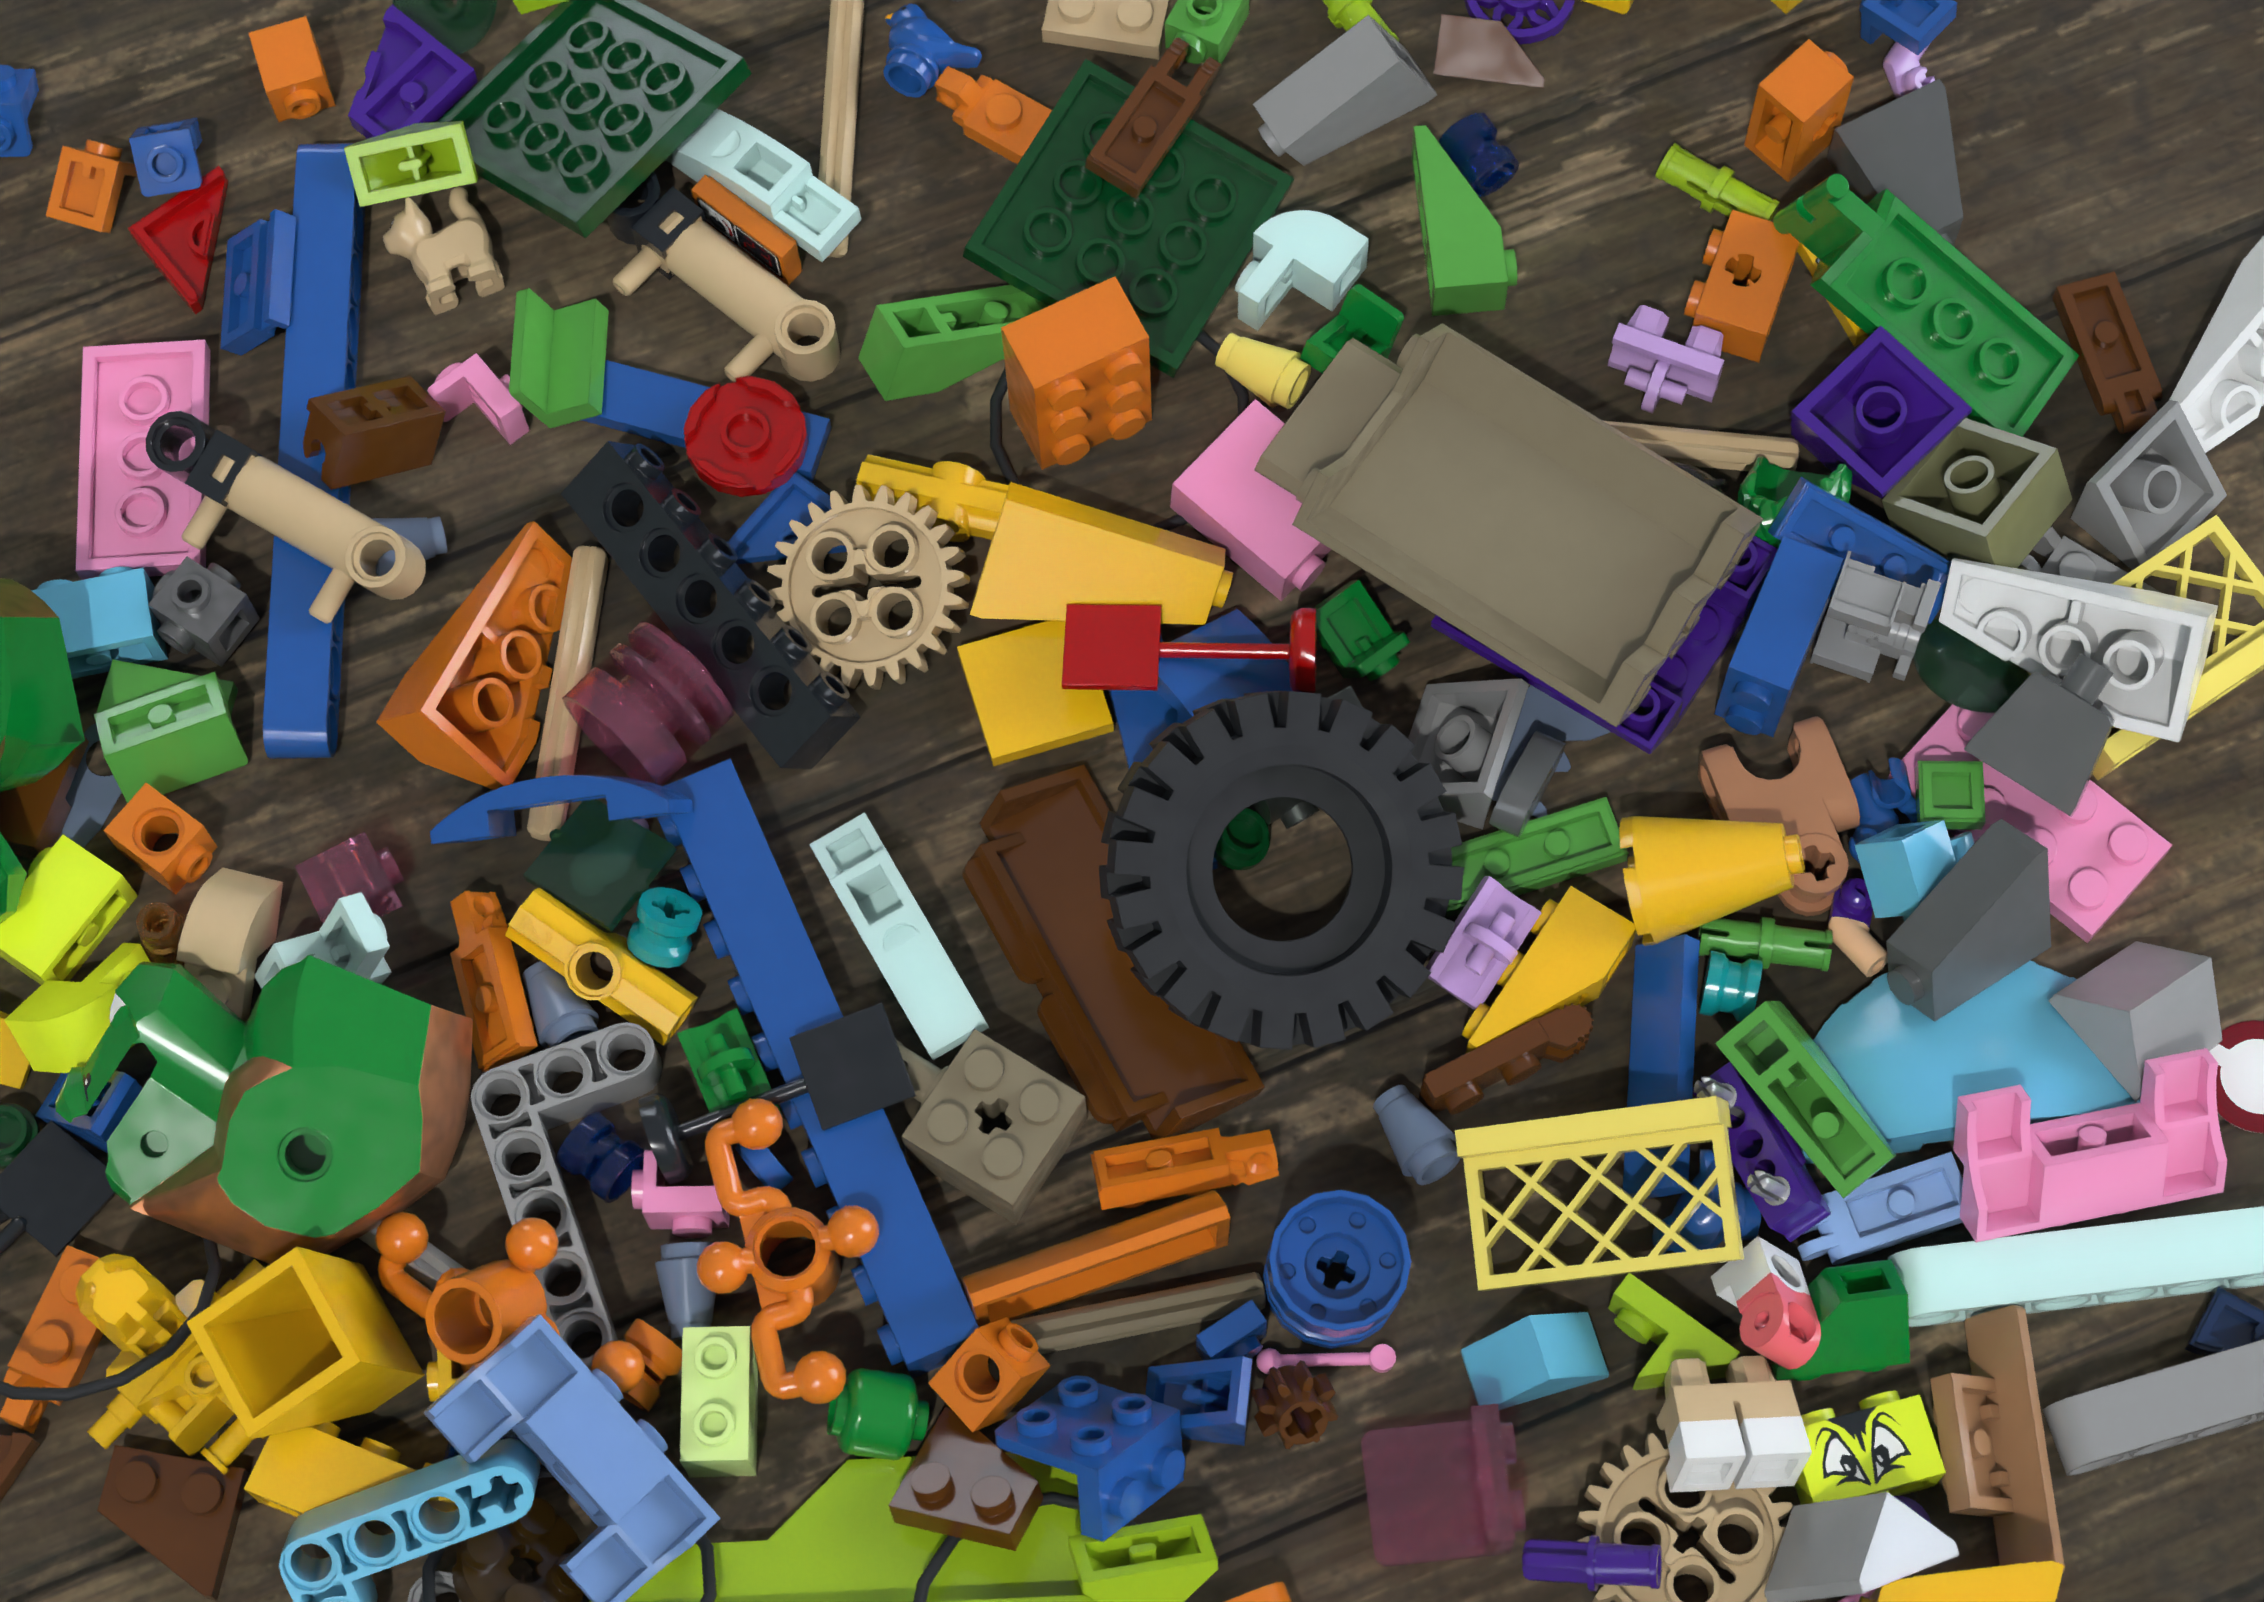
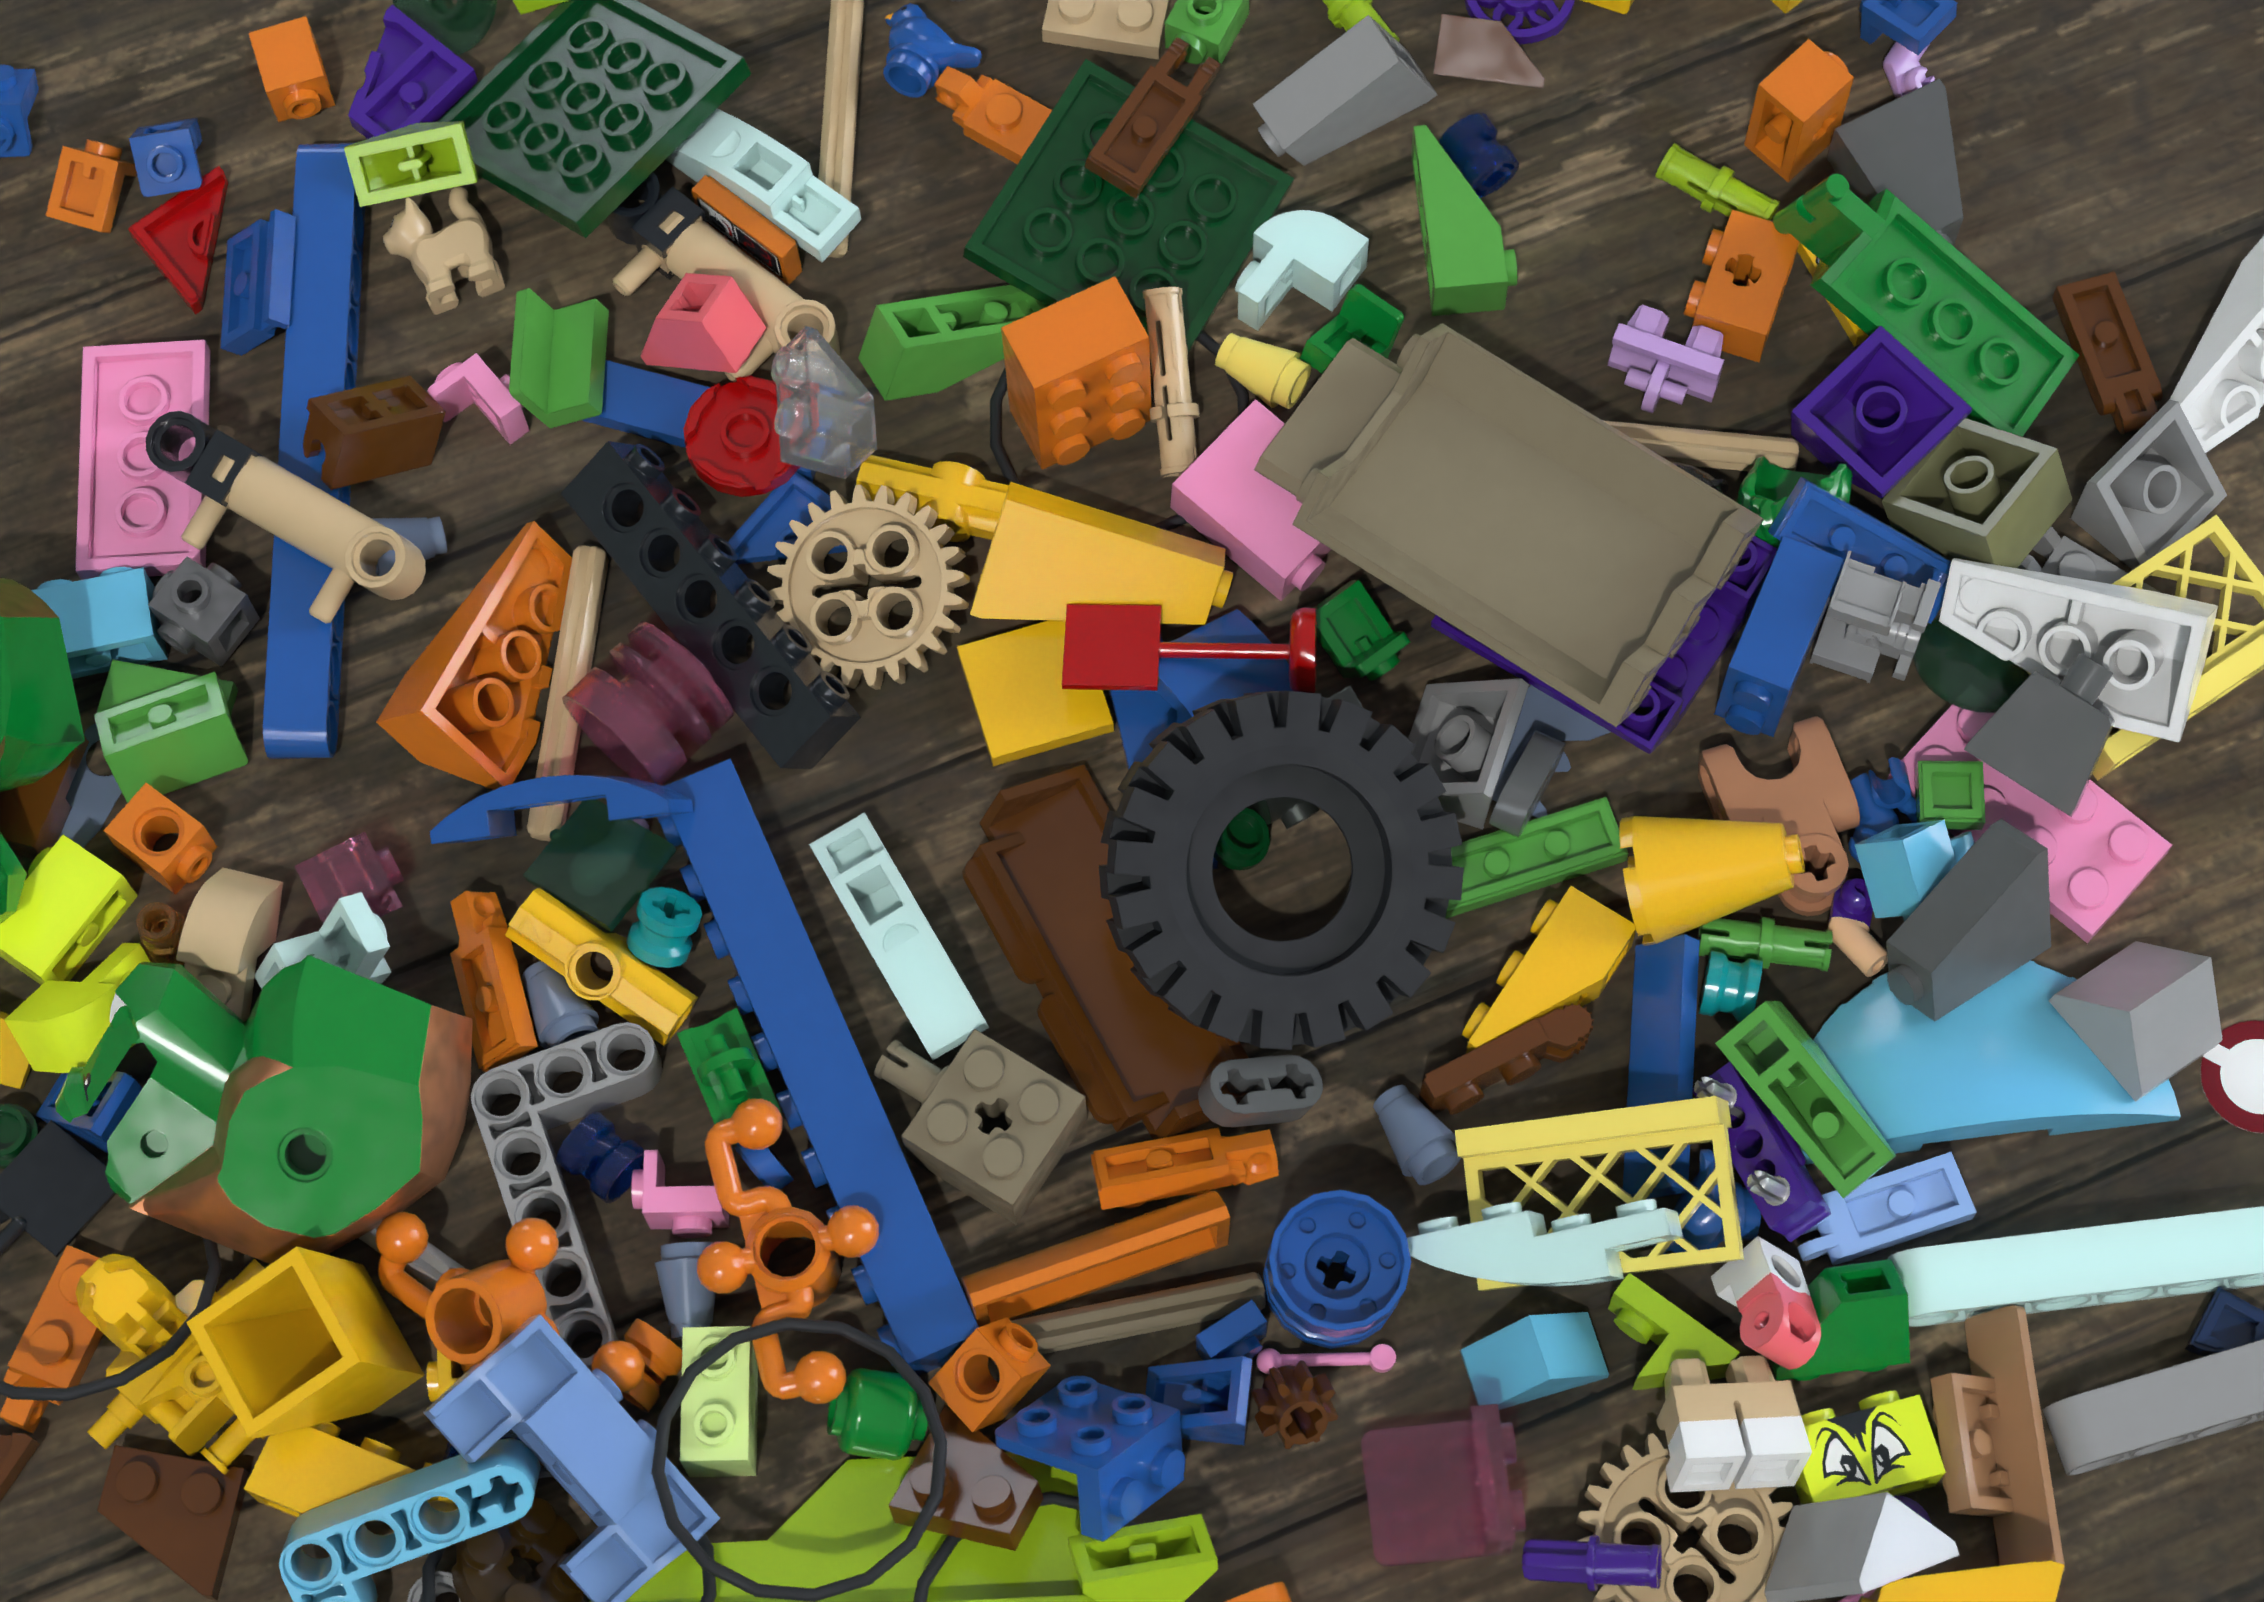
(704, 326): none -> coral slope
(786, 1592): none -> black piece
(822, 408): none -> clear slope
(845, 1067): black piece -> none
(1171, 380): none -> tan pin
(1259, 1078): none -> dark grey beam
(1482, 942): lavender hips -> none
(1518, 1251): none -> light aqua slope
(2091, 1162): bright pink bracket -> none

